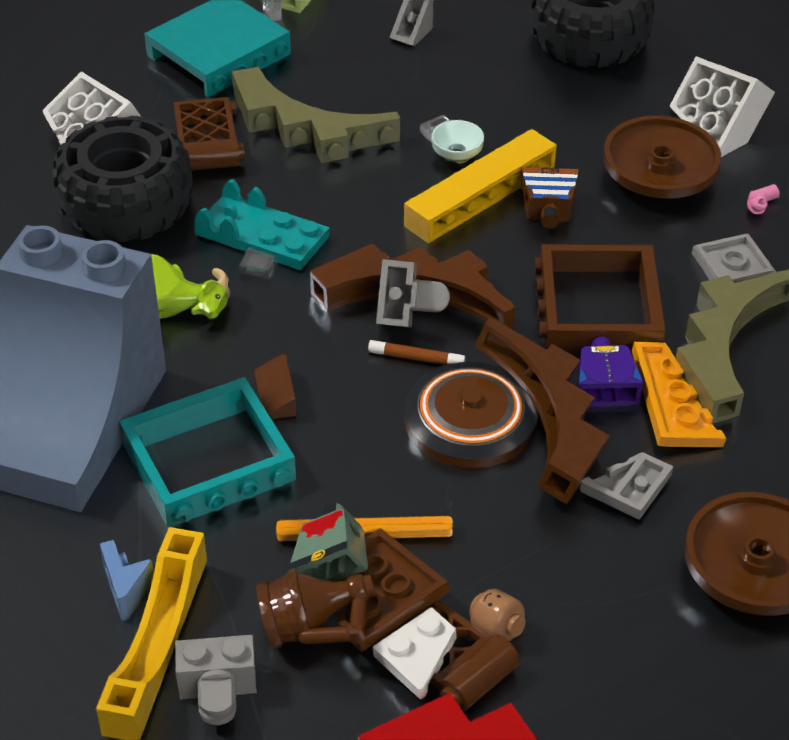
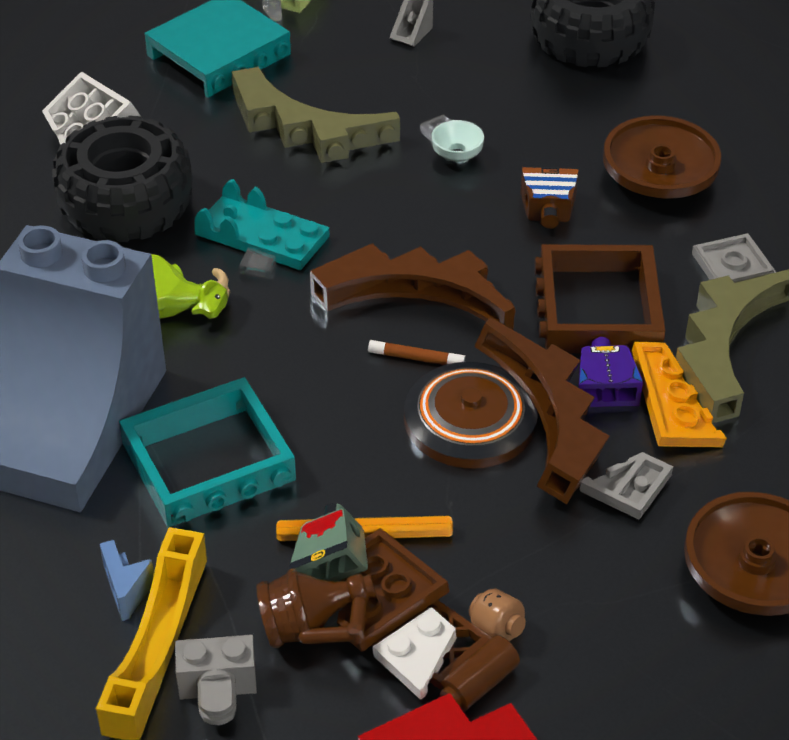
(209, 151): reddish brown piece -> none
(276, 388): reddish brown slope -> none
(403, 293): light grey brick -> none
(476, 186): yellow brick -> none
(721, 103): white wedge -> none
(758, 198): bright pink arm -> none

